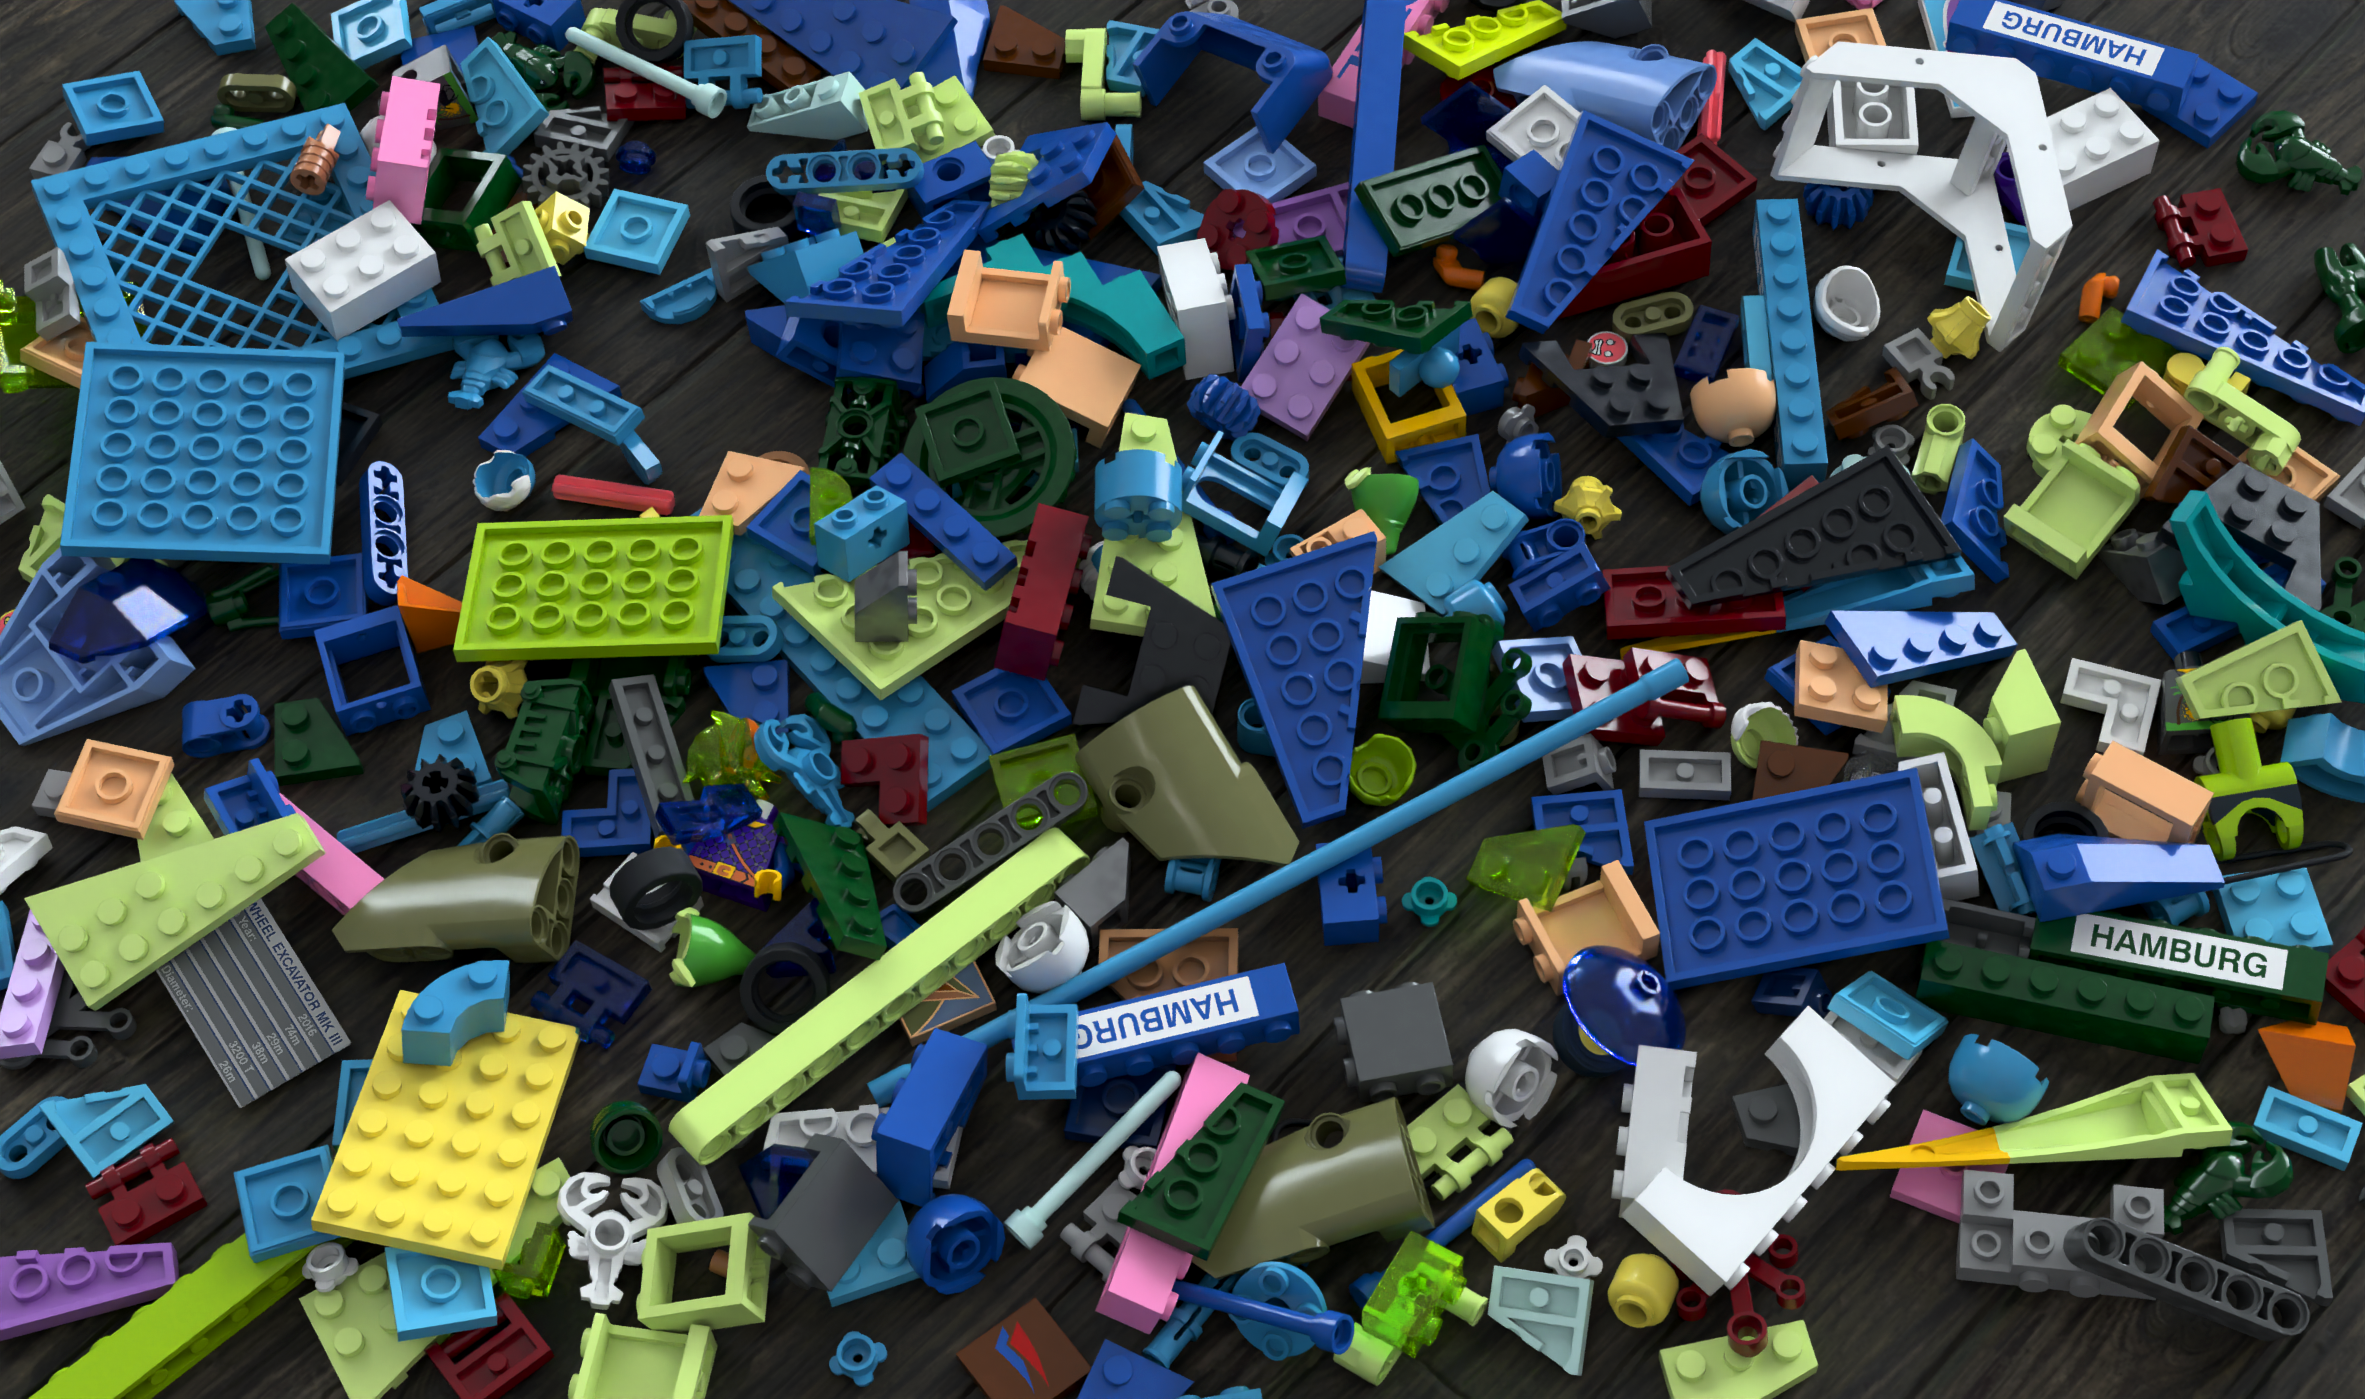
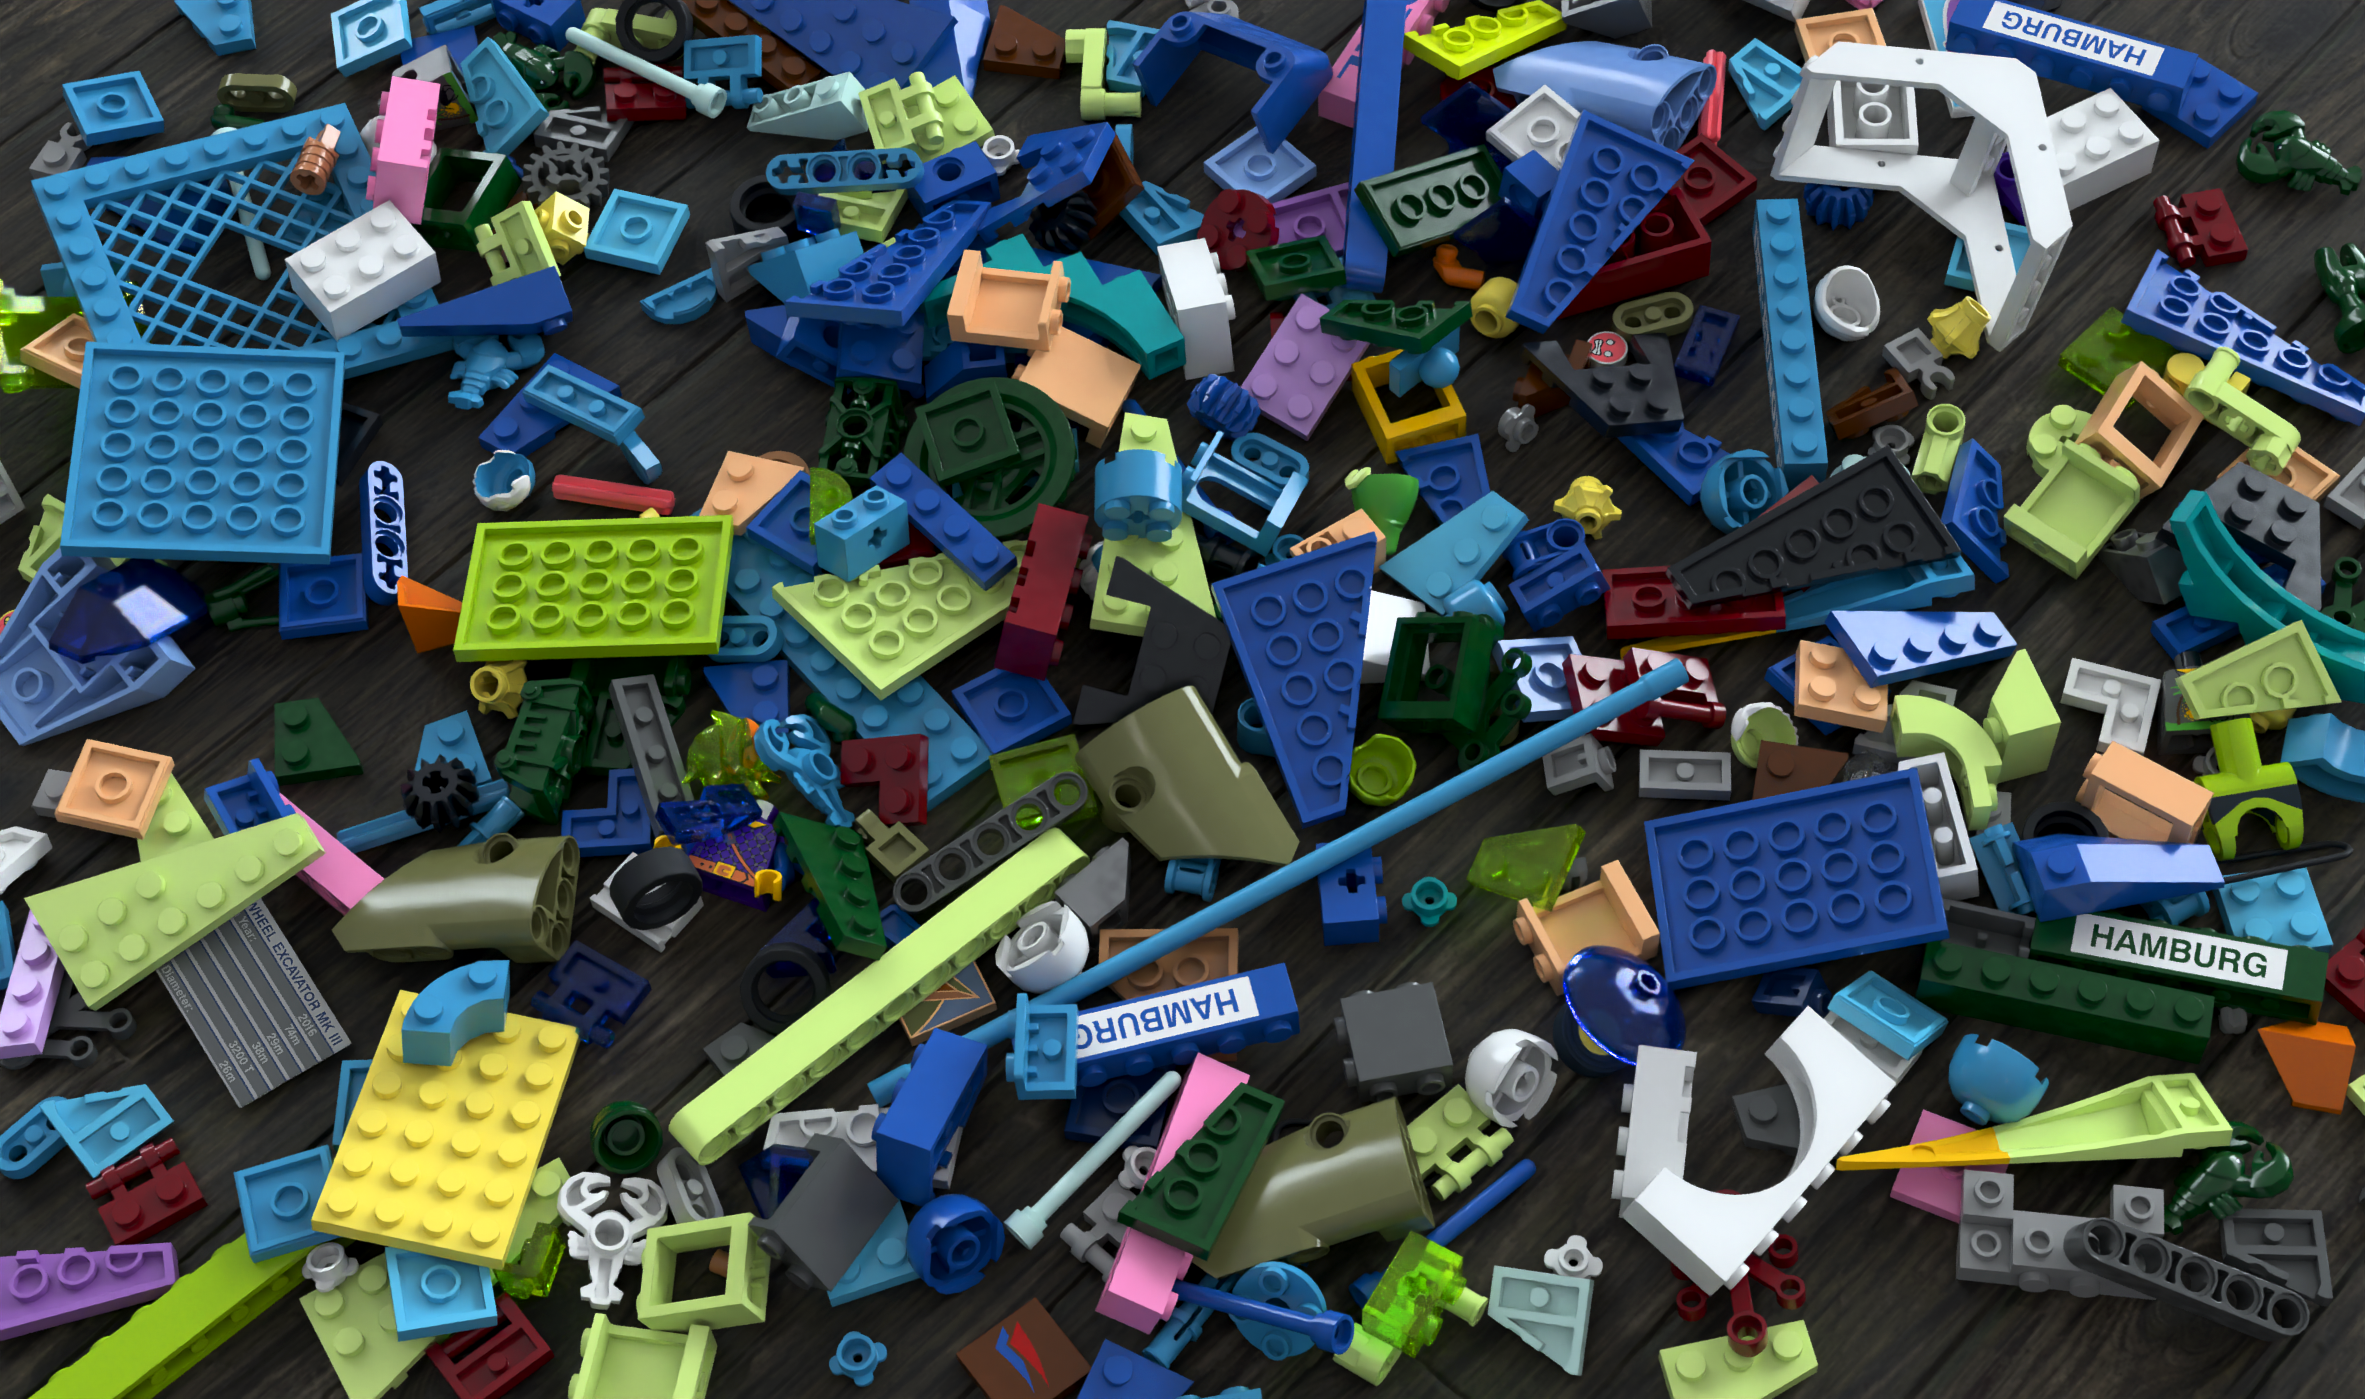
(53, 290): light grey slope -> none
(219, 725): blue piece -> none
(317, 63): dark green wing -> none
(344, 643): blue window -> none
(635, 158): clear blue plate -> none
(675, 1072): blue bracket -> none
(706, 951): bright green hat -> none
(883, 601): flat silver slope -> none
(1010, 176): yellowish green gear -> none
(1250, 323): blue plate -> none
(1480, 378): blue brick -> none
(1516, 1213): light yellow leg -> none
(1529, 475): blue cylinder -> none
(1599, 815): blue wing -> none
(1643, 1290): light yellow head -> none
(1735, 407): light nougat cylinder -> none
(1755, 334): medium azure beam -> none
(2092, 294): orange arm -> none
(2189, 465): reddish brown wing -> none
(2307, 1128): medium azure plate -> none

